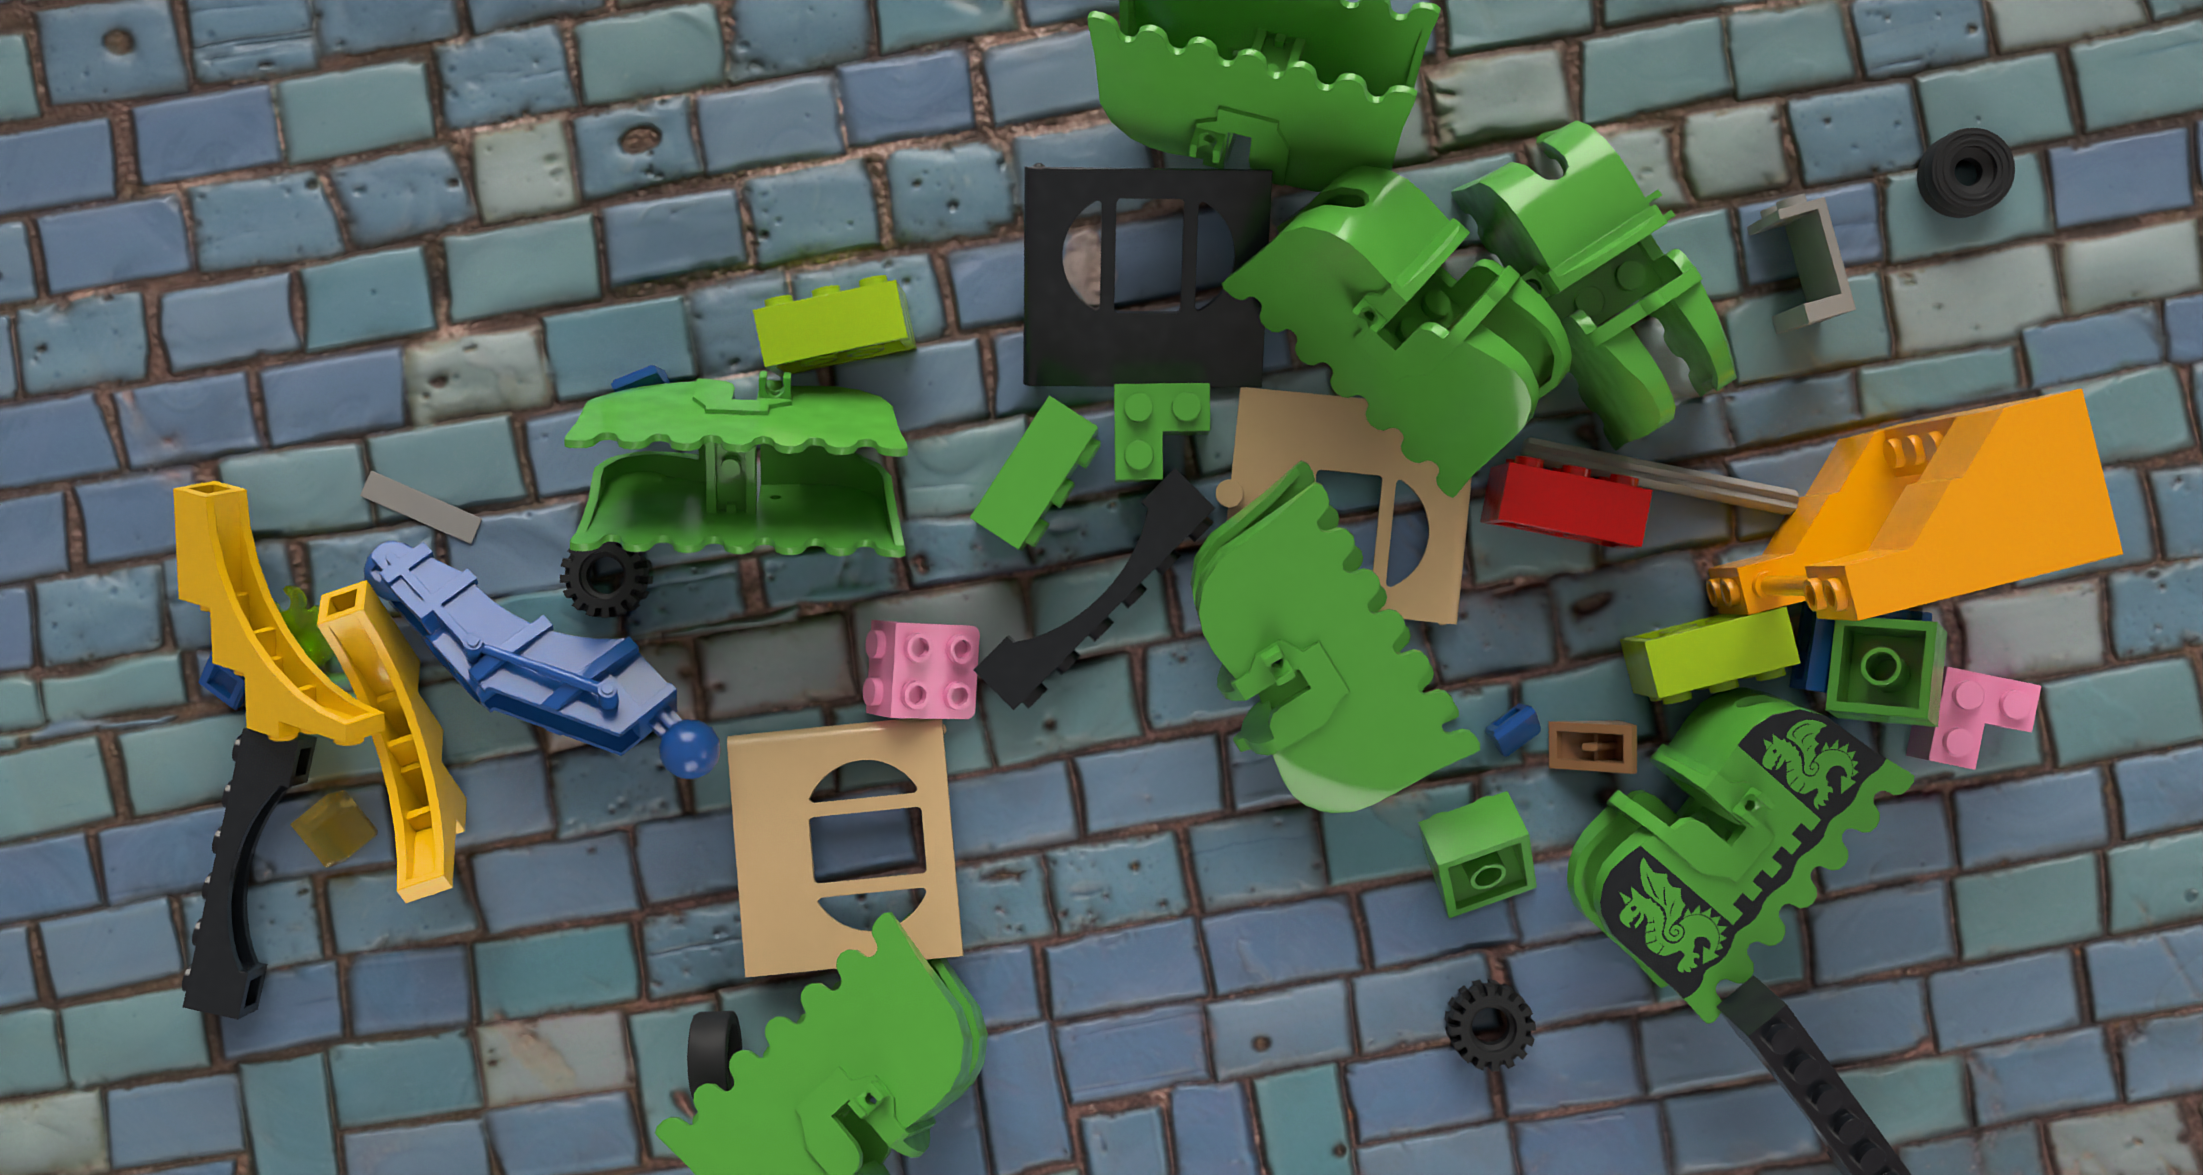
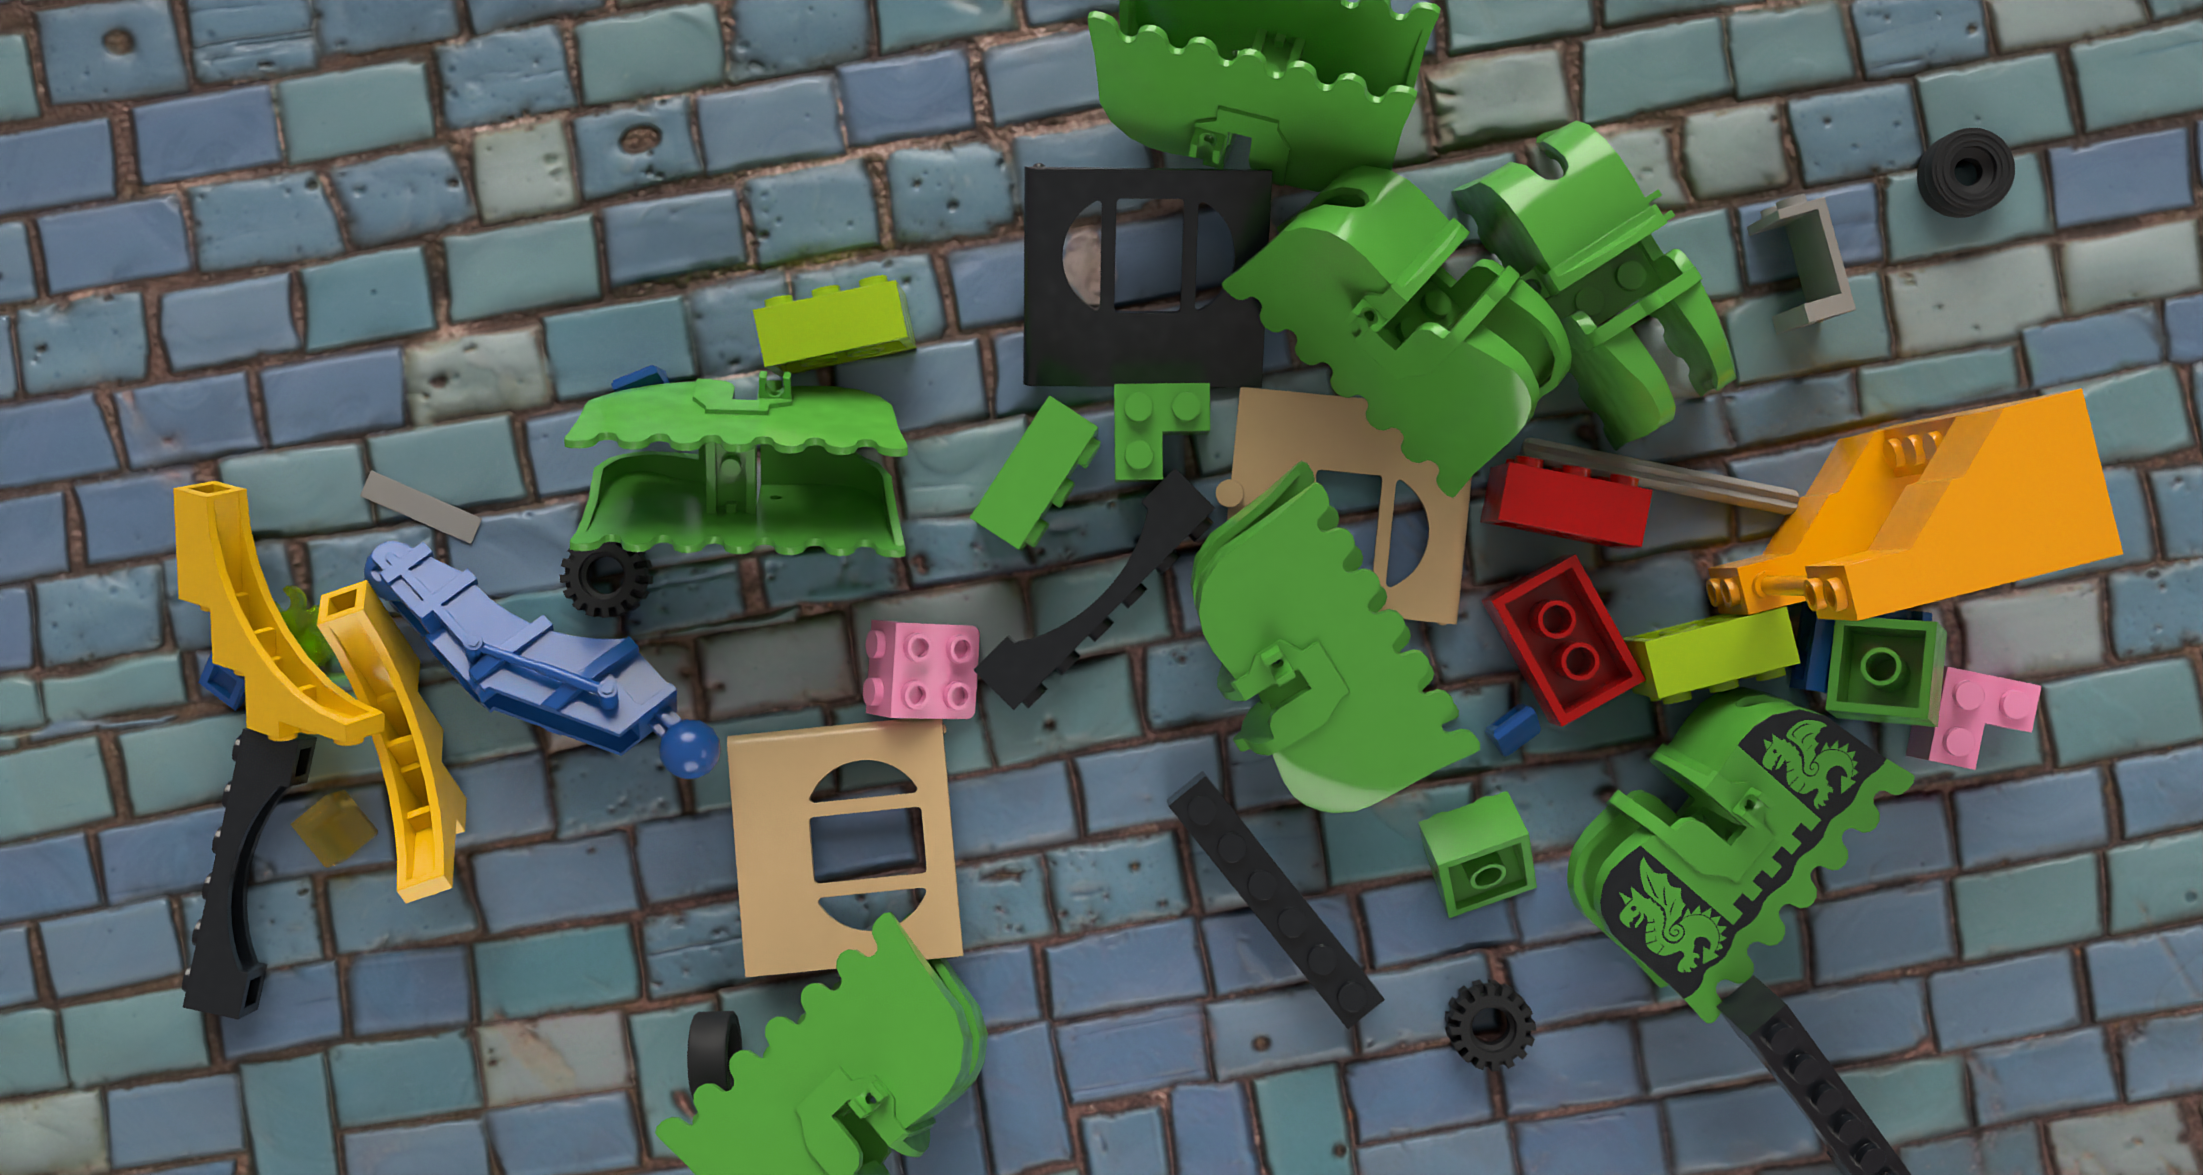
(1275, 900): none -> black arch
(1563, 640): none -> red brick
(1593, 746): medium nougat slope -> none

